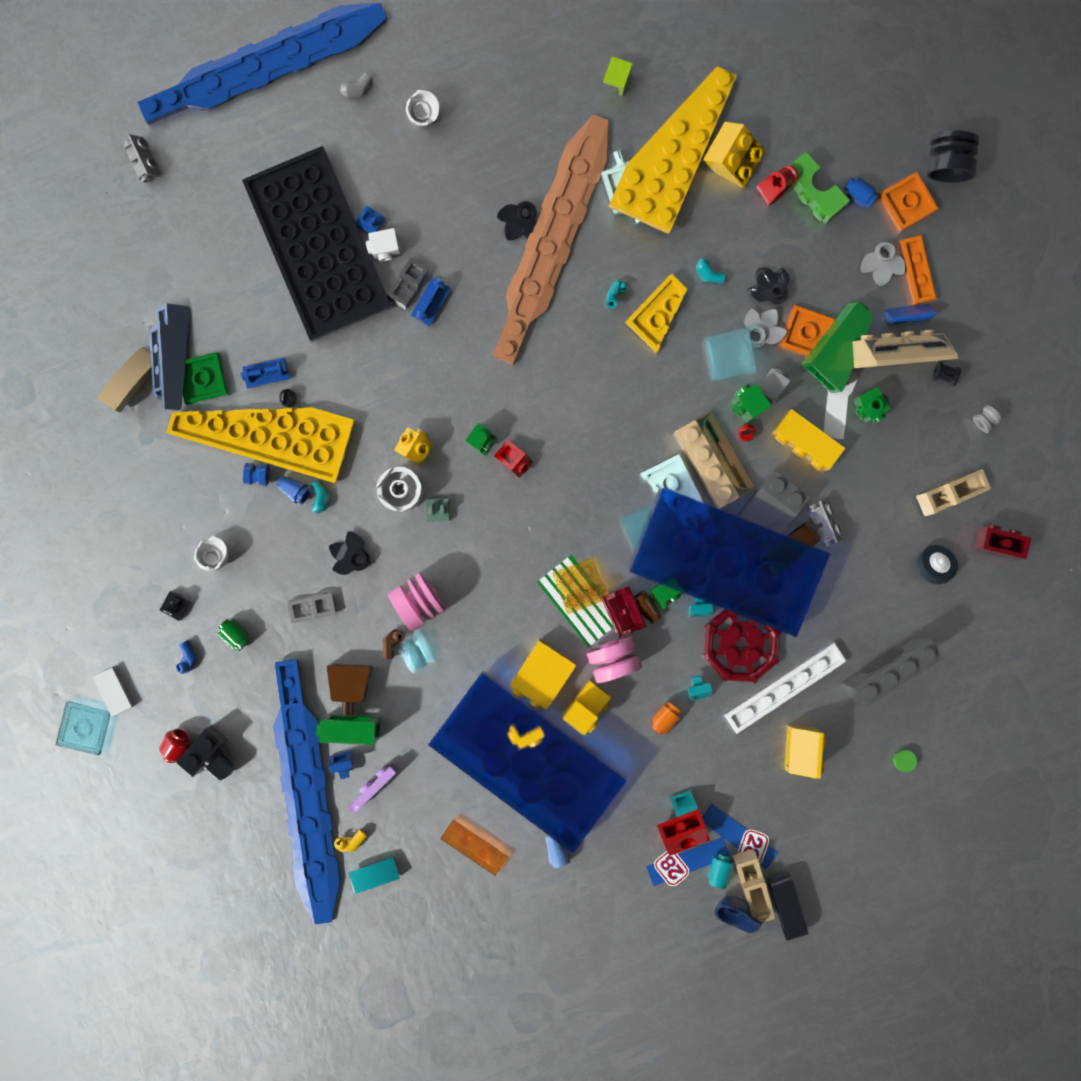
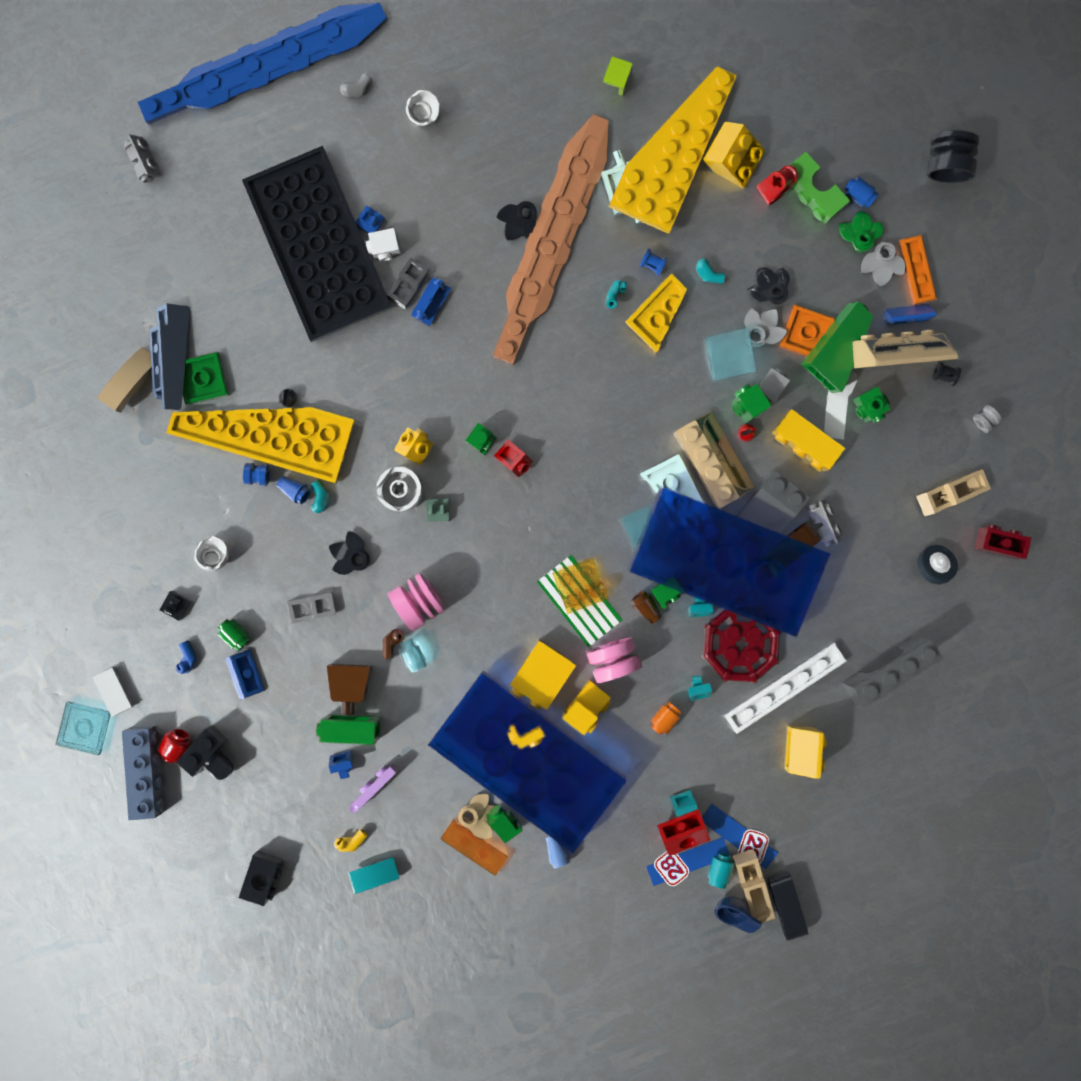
(142, 773): none -> sand blue brick
(244, 674): none -> blue slope
(252, 888): none -> black brick
(265, 373): blue hinge -> none
(305, 797): blue plate -> none
(479, 824): none -> tan plate
(504, 823): none -> green brick
(623, 611): dark red hinge -> none
(653, 262): none -> blue bush
(861, 229): none -> green plate
(905, 760): bright green tile -> none
(908, 202): orange tile -> none

